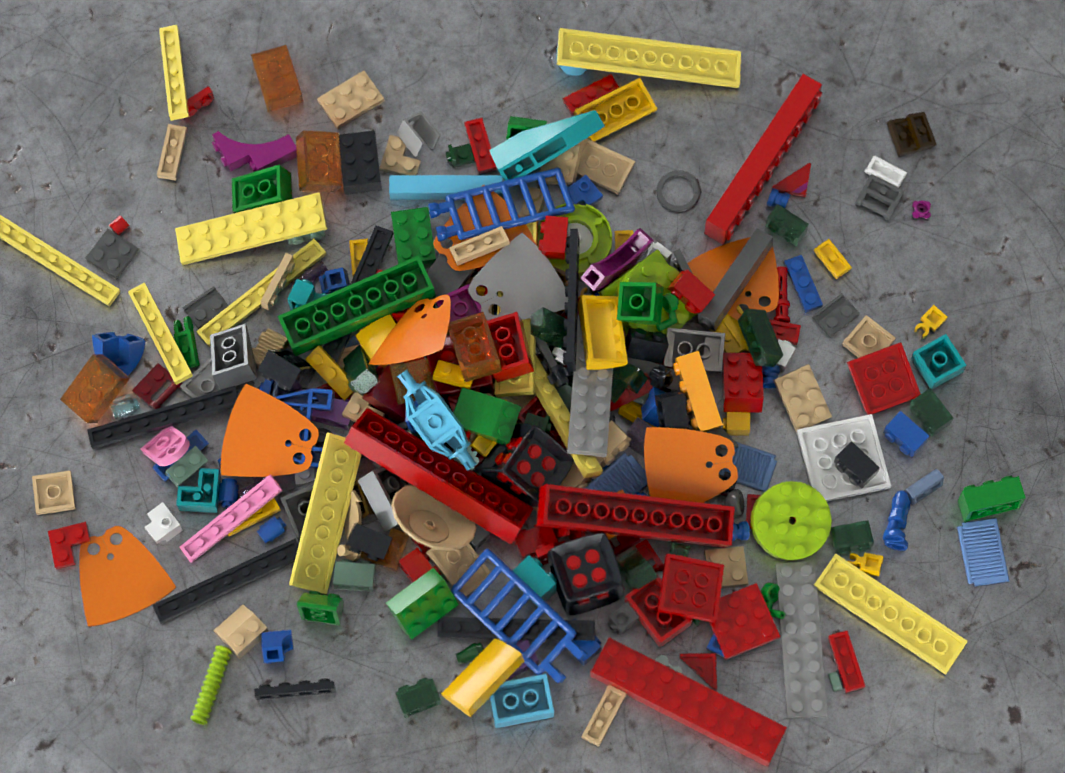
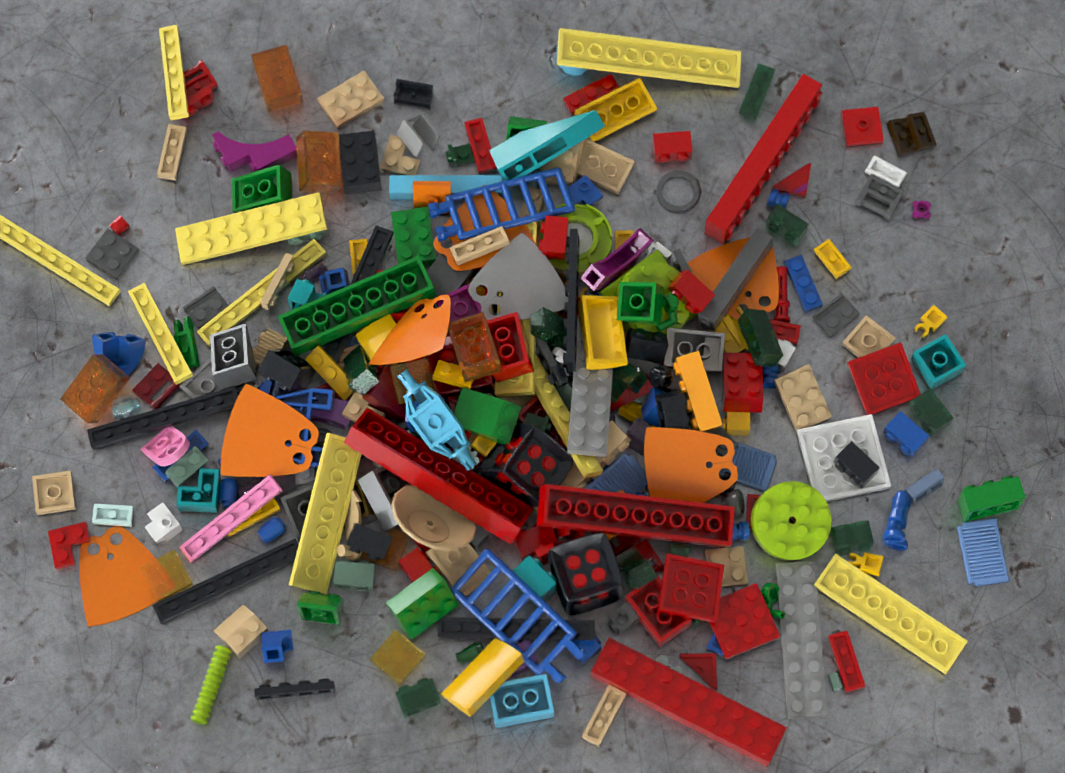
(112, 515): none -> light aqua plate
(166, 576): none -> clear yellow plate
(199, 82): none -> red plate
(397, 657): none -> clear yellow plate
(413, 94): none -> black hinge
(430, 192): none -> orange plate
(672, 146): none -> red brick
(757, 91): none -> clear green plate
(862, 126): none -> red plate

